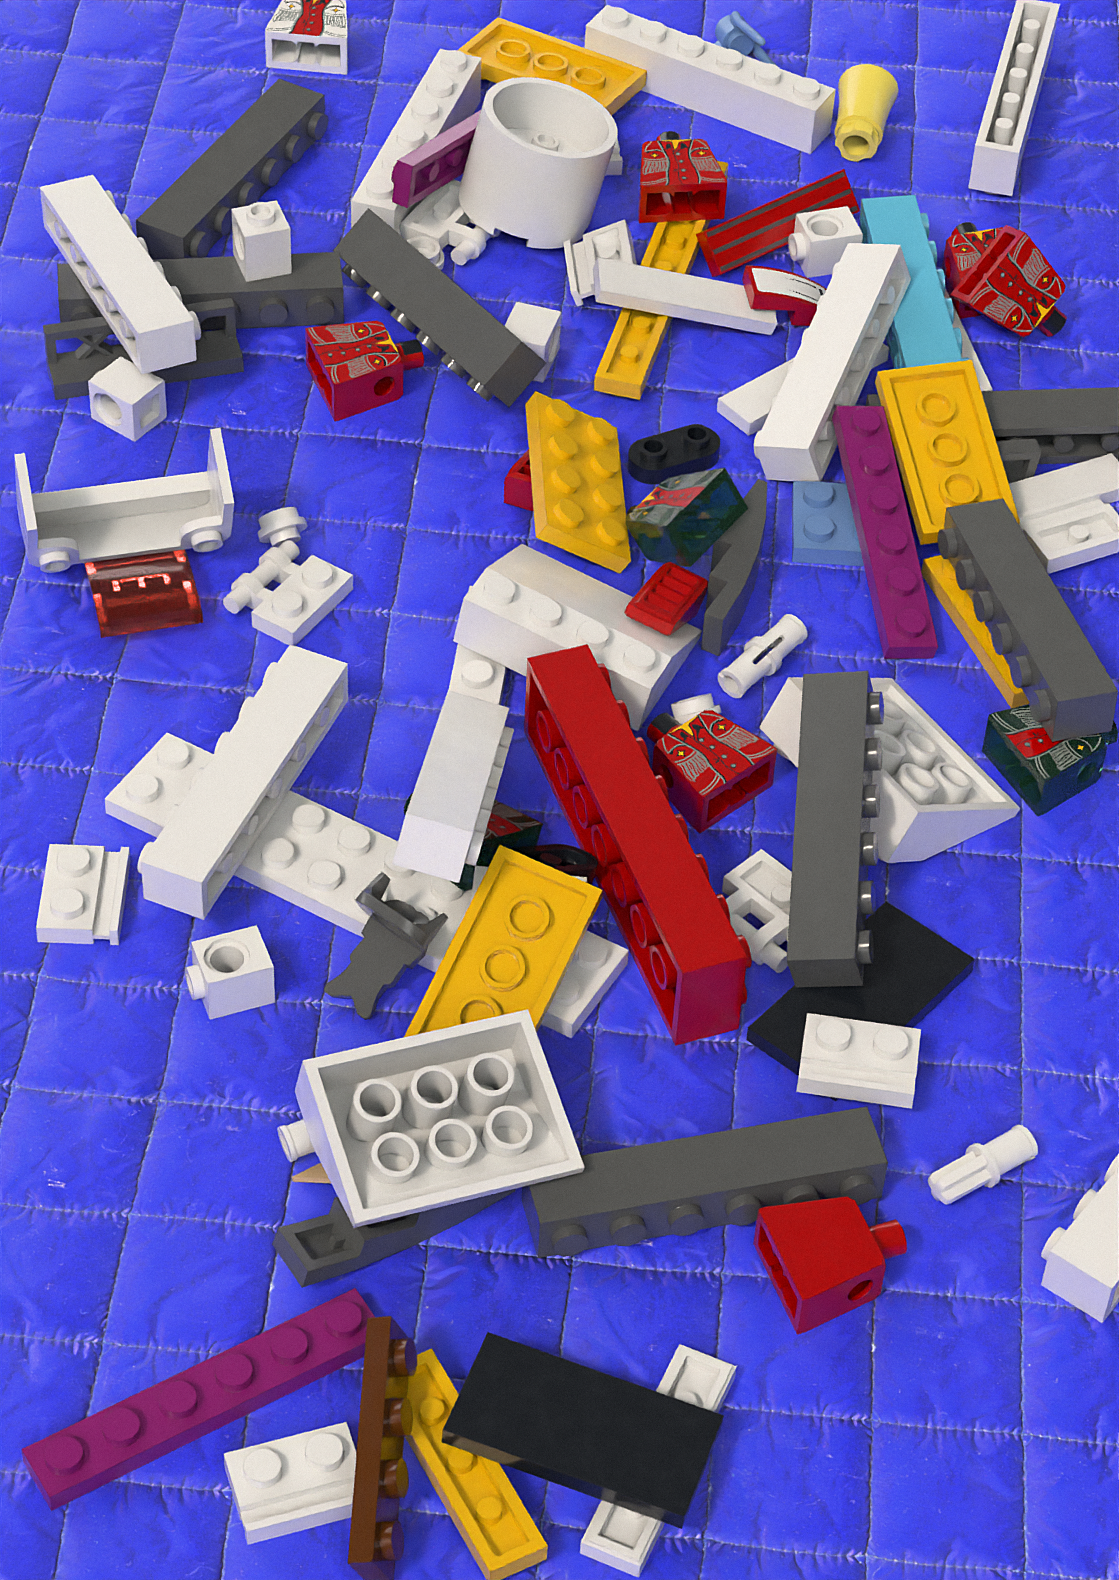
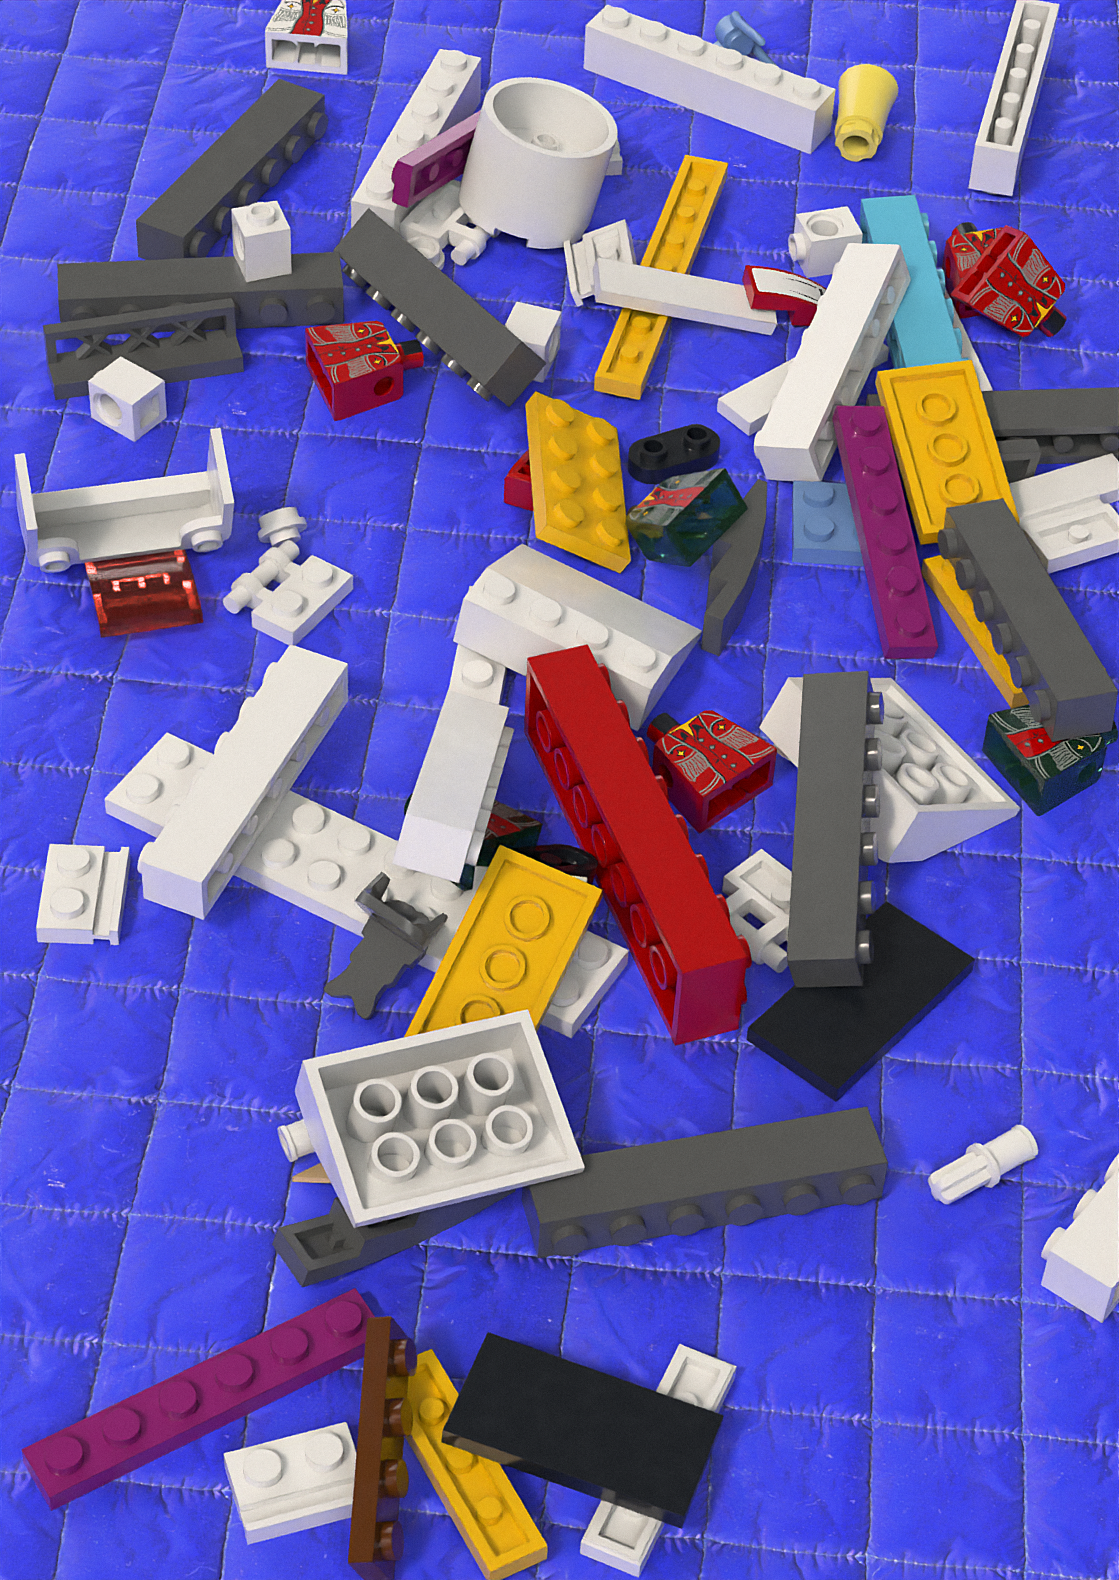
(120, 274): white brick -> none
(231, 972): brick -> none
(518, 52): yellow plate -> none
(668, 599): red slope -> none
(680, 181): red torso -> none
(691, 707): white plate -> none
(744, 673): white pin -> none
(771, 223): red tile -> none
(824, 1257): red torso -> none
(859, 1060): white plate -> none

